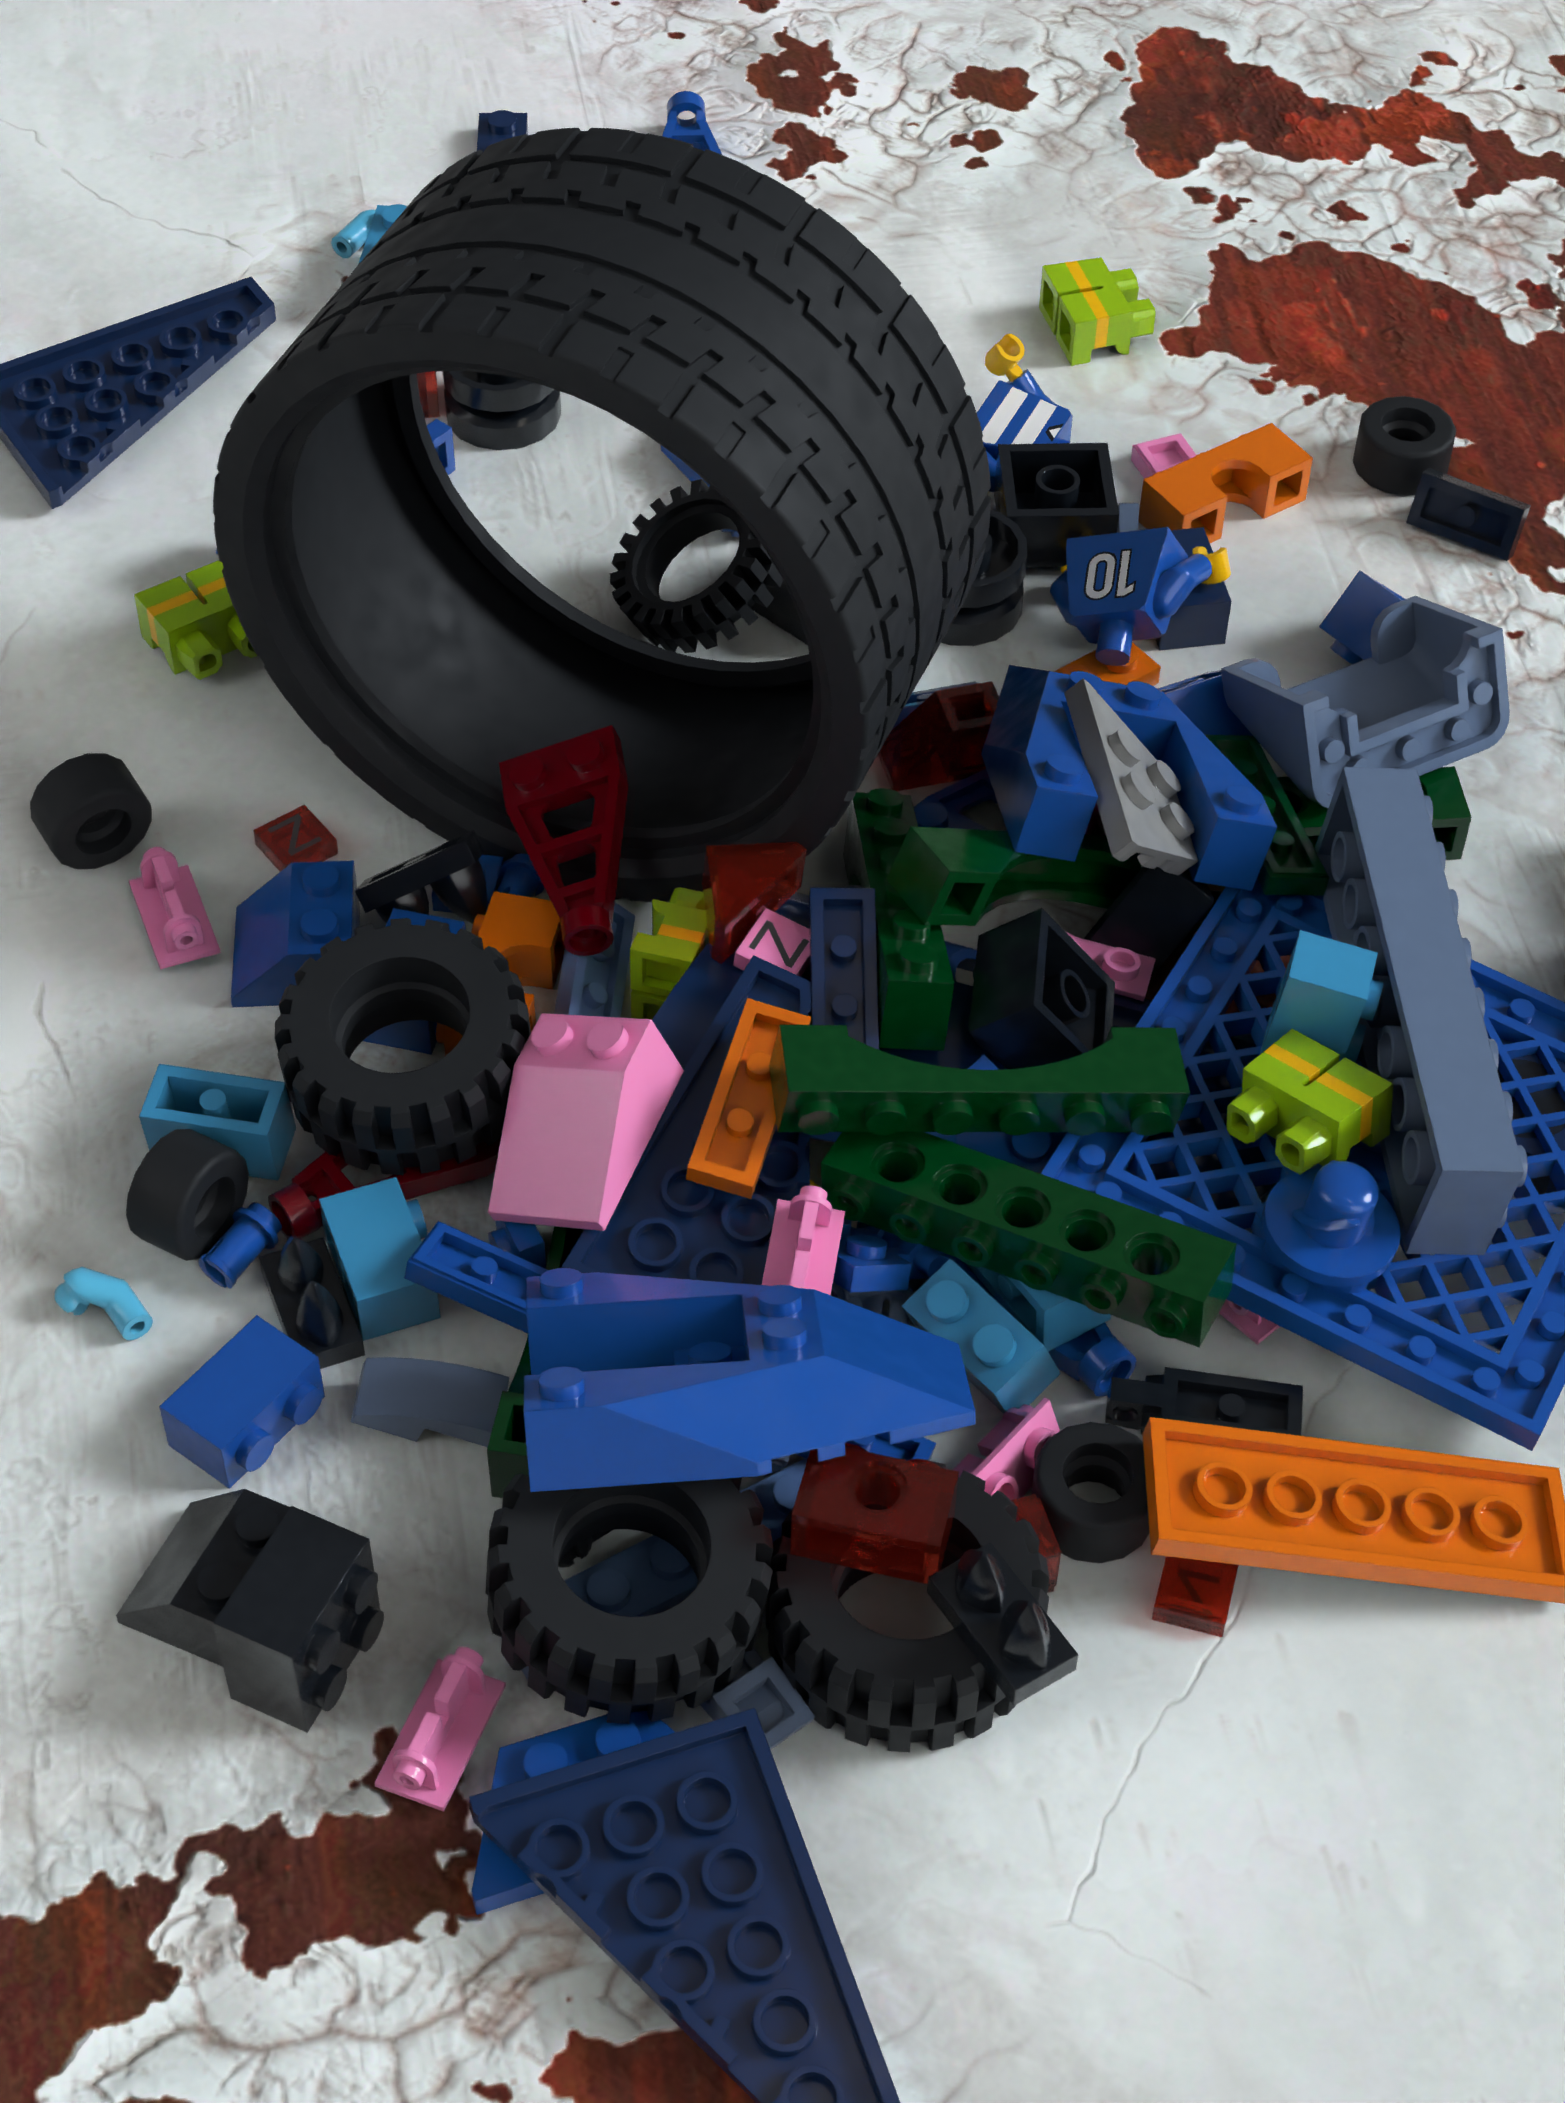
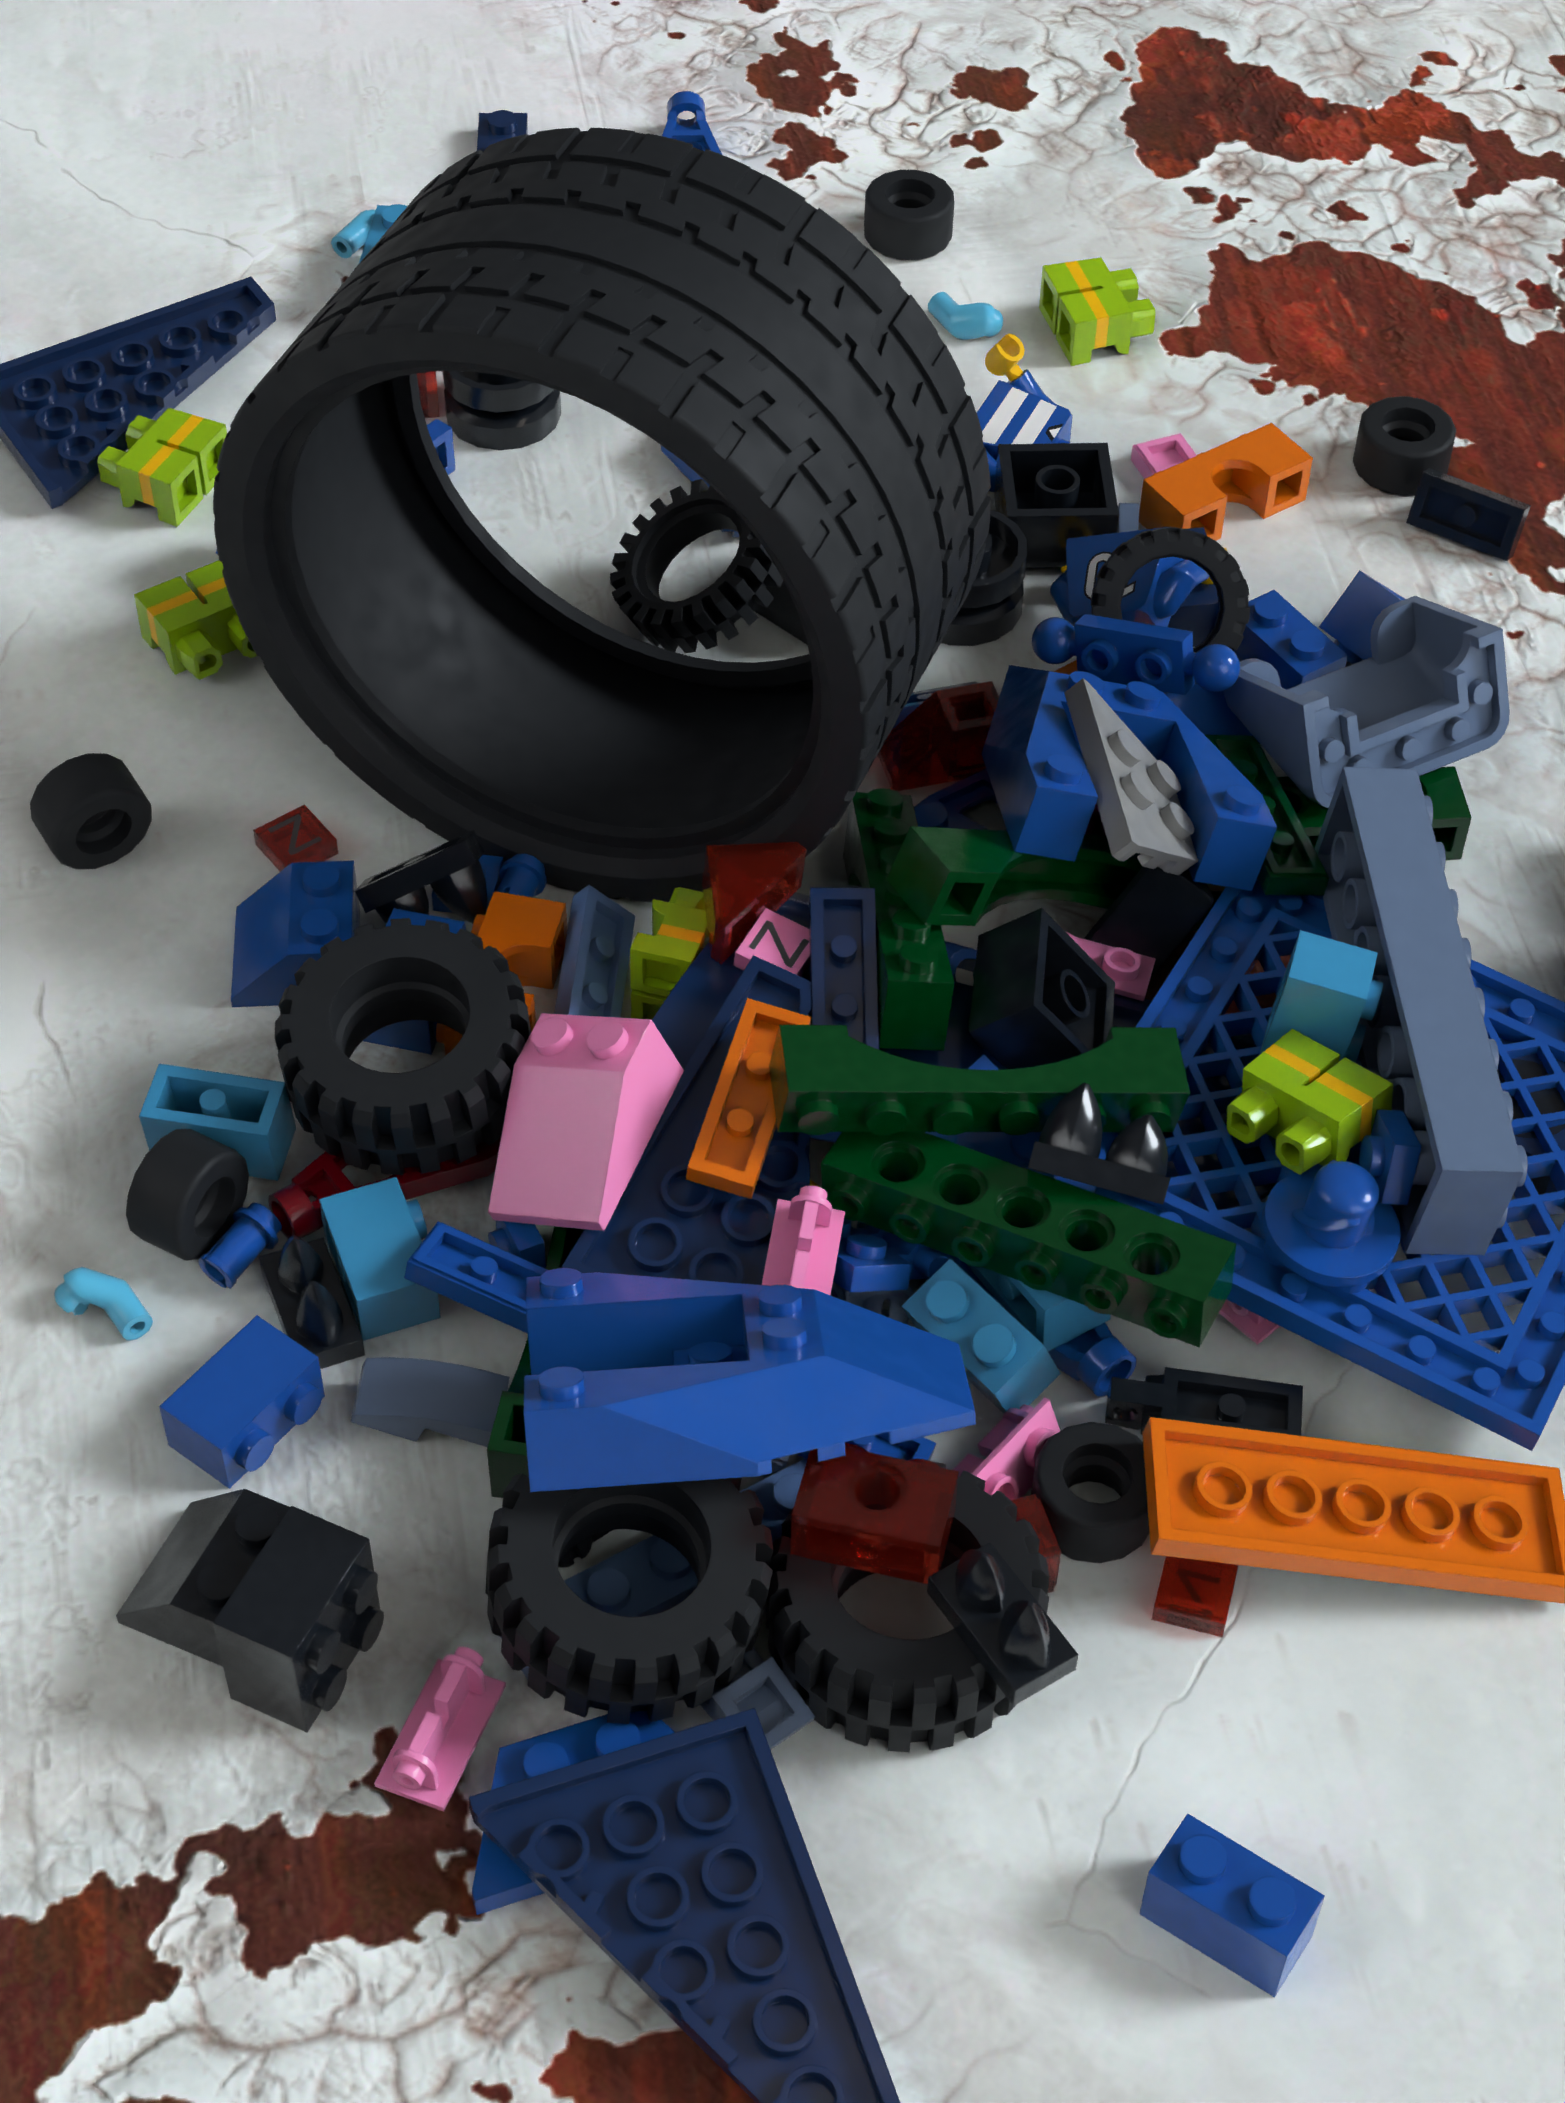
(165, 463): none -> lime hips
(172, 910): bright pink hinge -> none
(557, 778): dark red plate -> none
(908, 214): none -> black tyre
(965, 320): none -> medium azure arm
(1072, 1147): none -> black tile
(1136, 652): none -> blue plate
(1188, 545): none -> black tyre
(1231, 1904): none -> blue brick
(1288, 642): none -> blue brick
(1391, 1155): none -> blue plate

